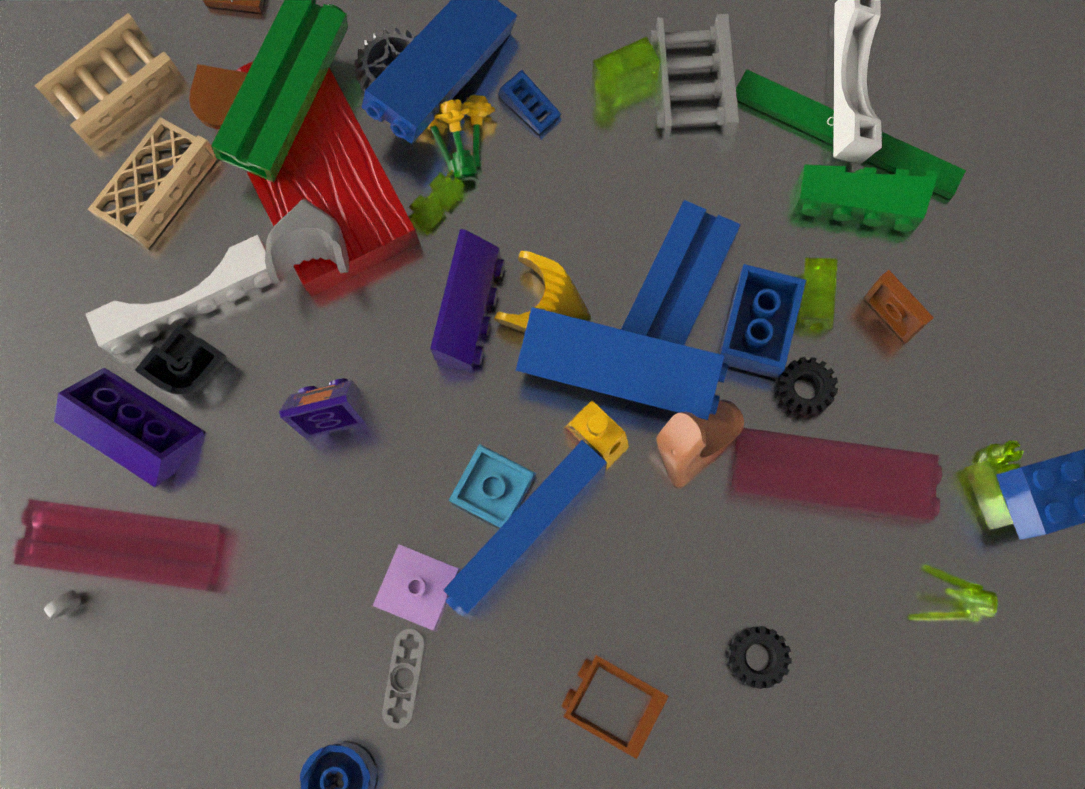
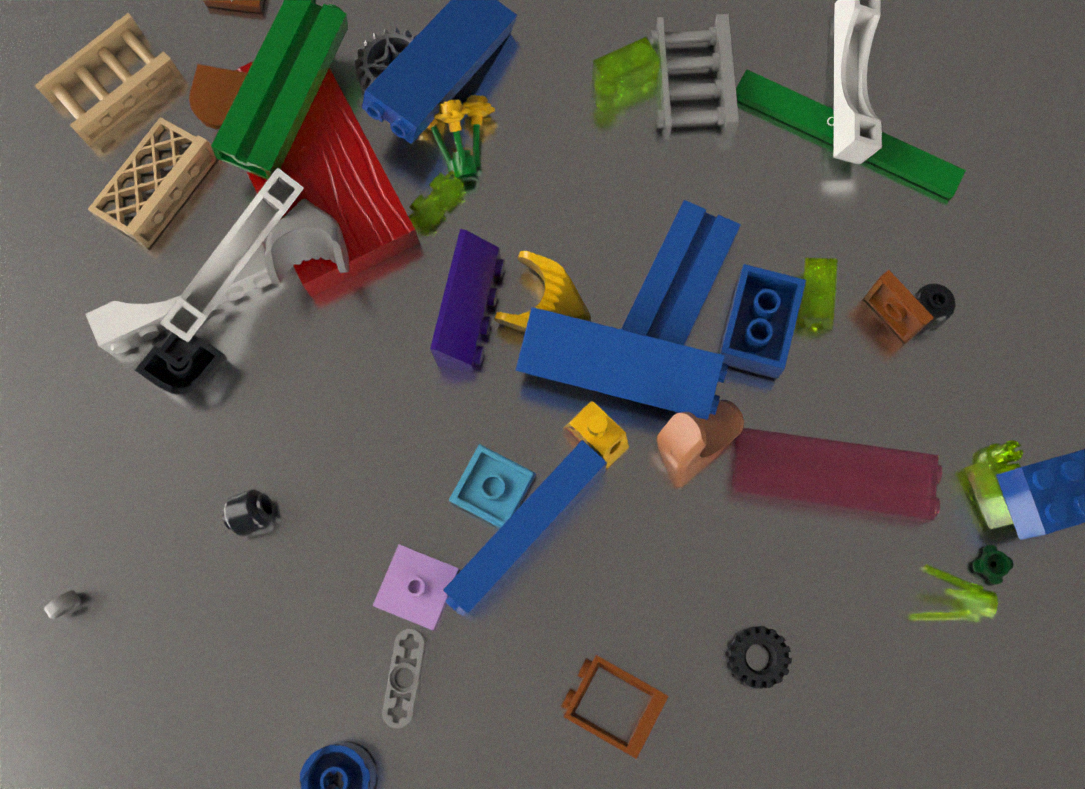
(121, 545): clear pink brick -> none
(127, 425): dark purple slope -> none
(231, 255): none -> white arch
(248, 512): none -> black head
(324, 408): dark purple slope -> none
(514, 102): blue slope -> none
(819, 374): black tyre -> none
(865, 195): green wedge -> none
(938, 302): none -> black head
(1002, 561): none -> dark green plate

